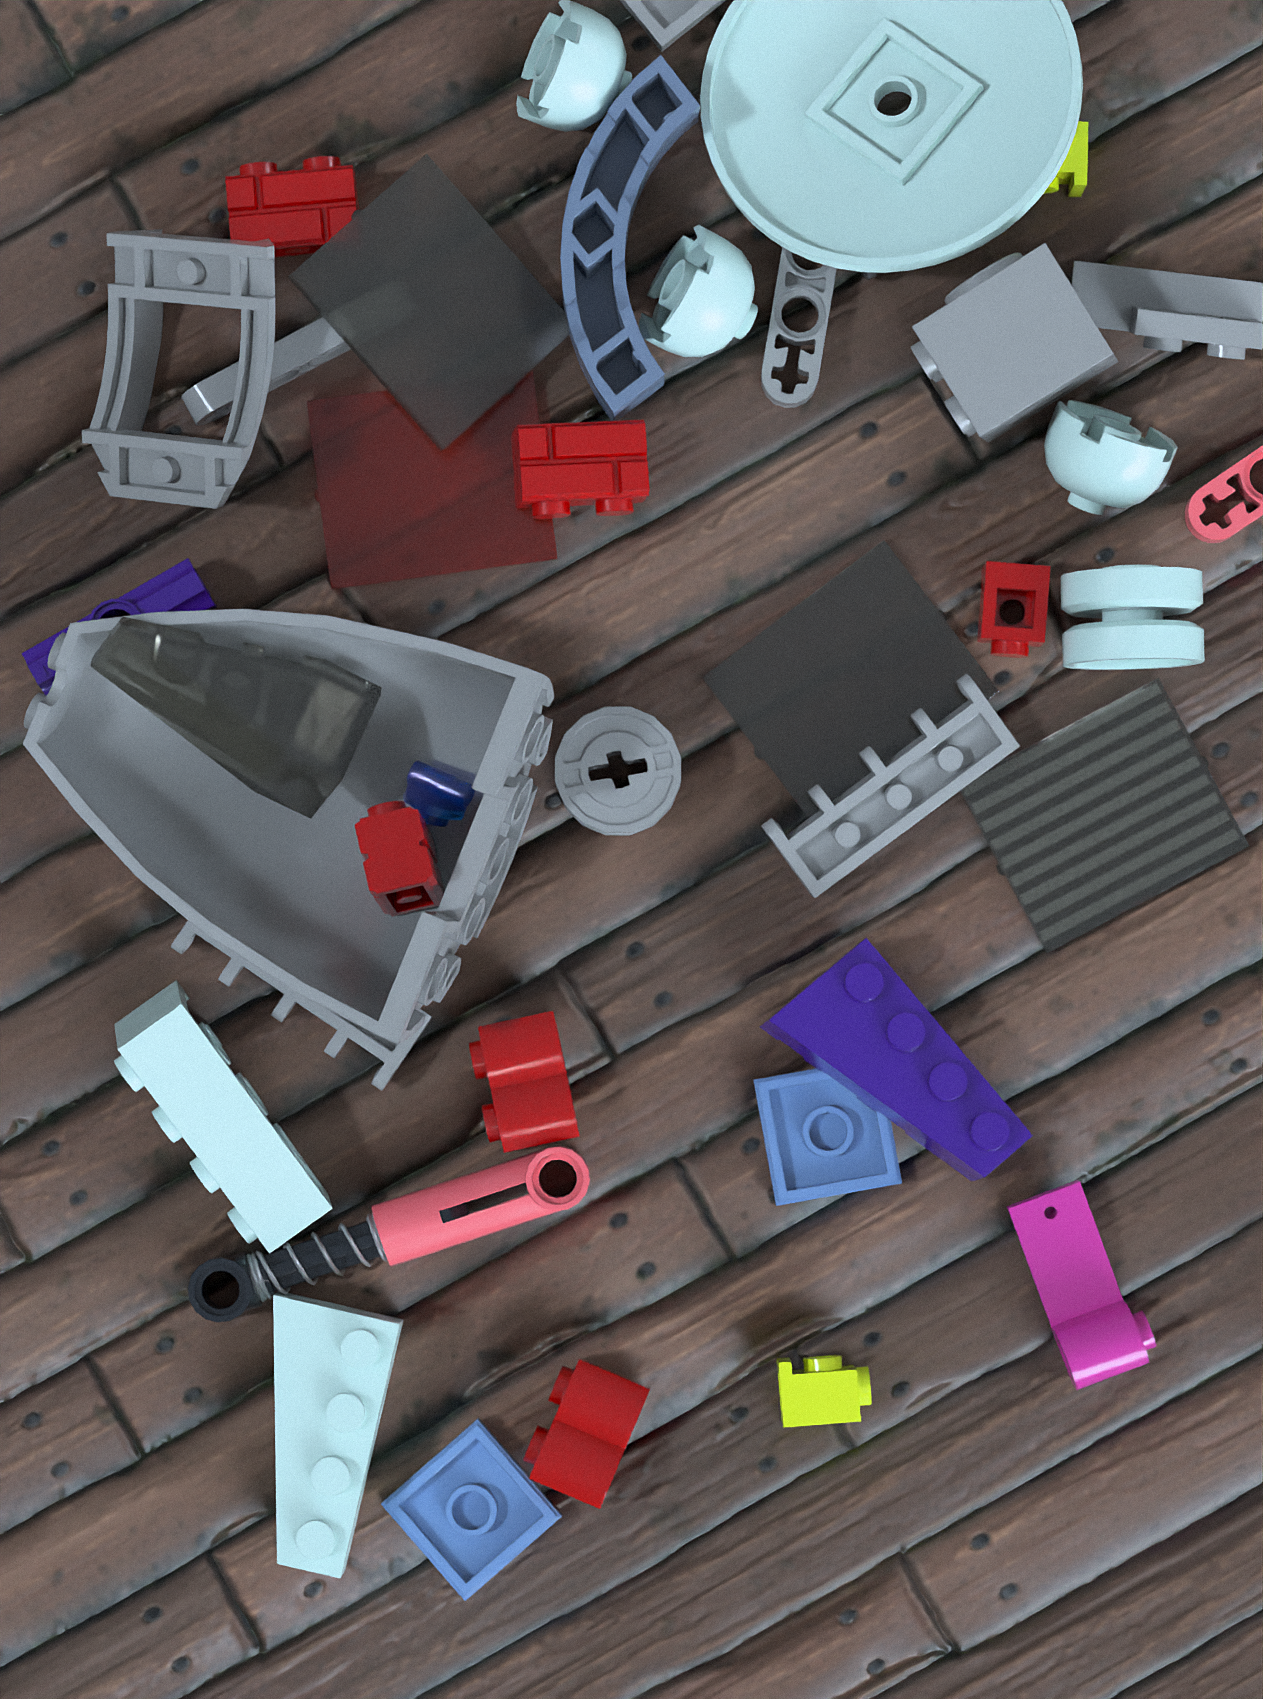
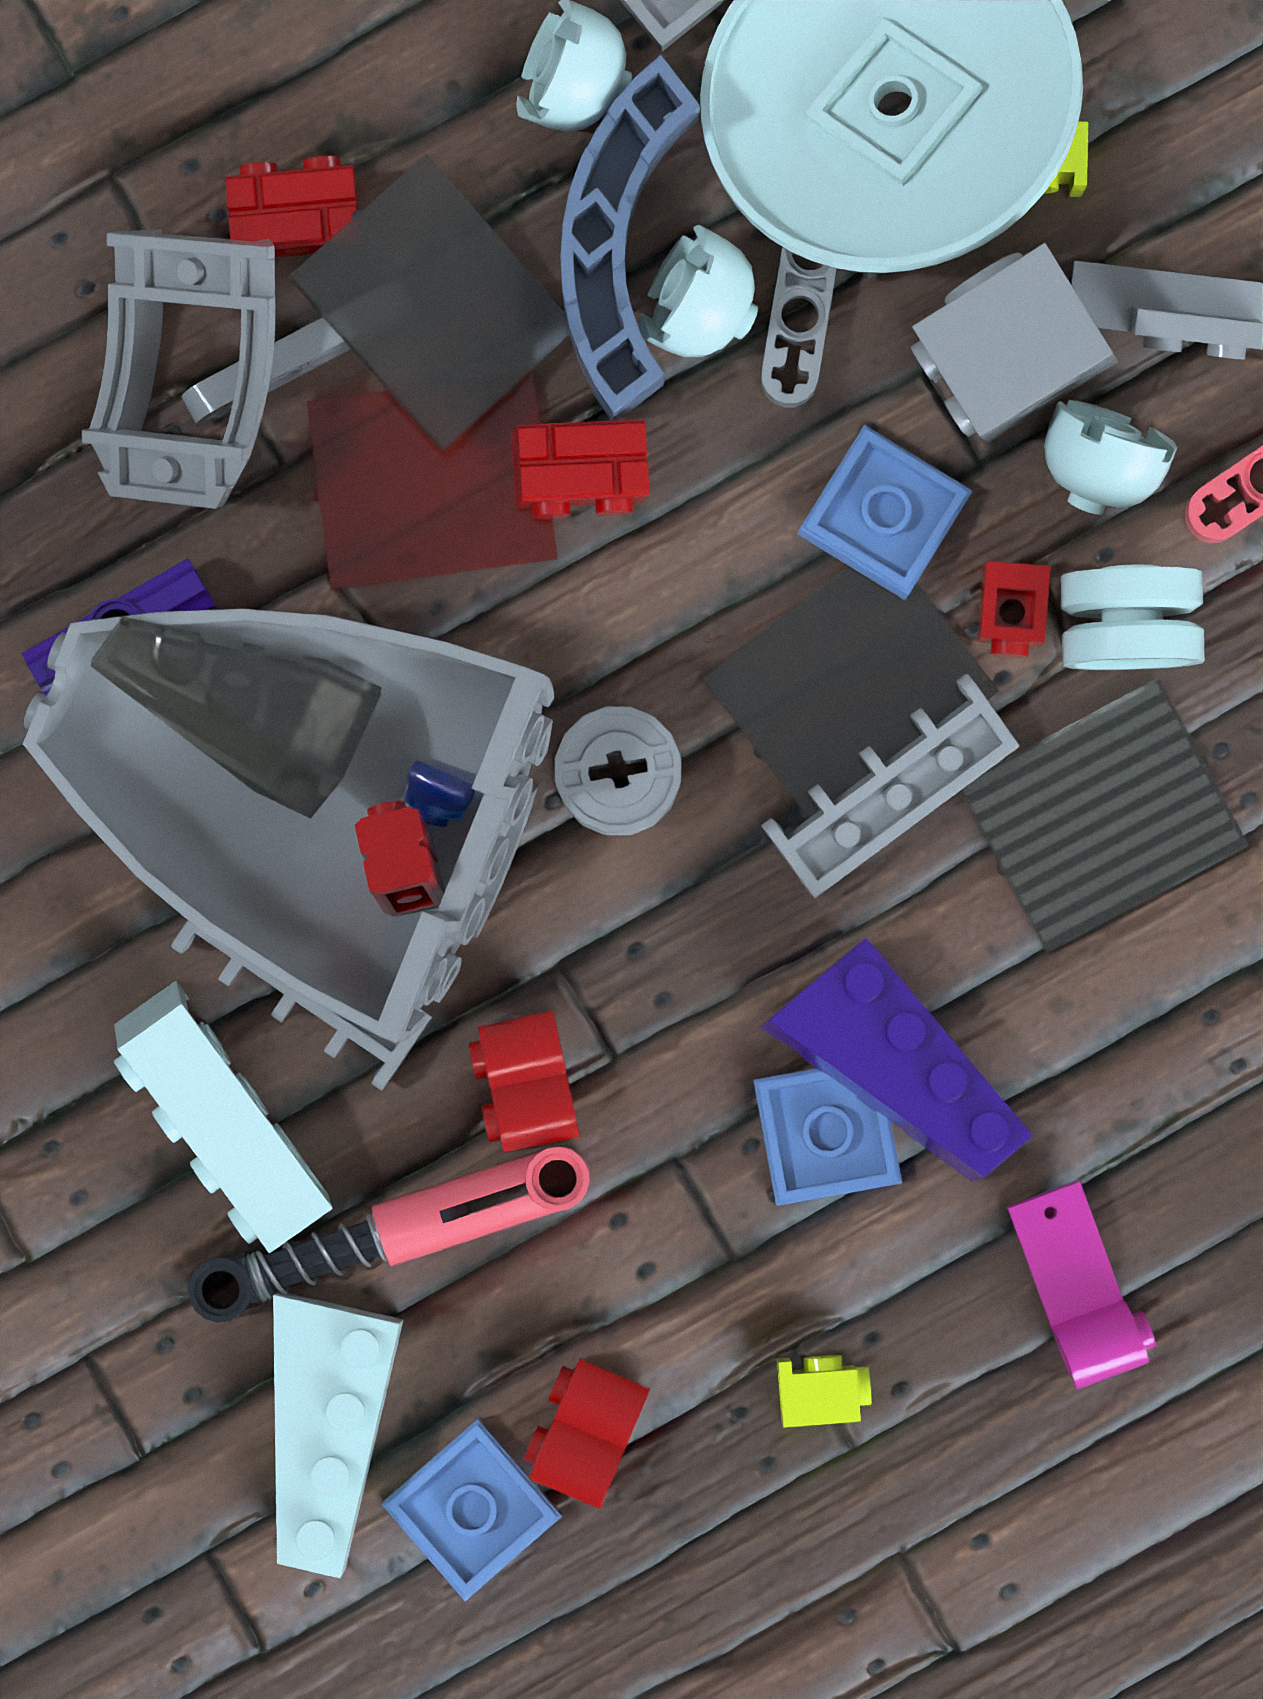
(884, 512): none -> medium blue tile

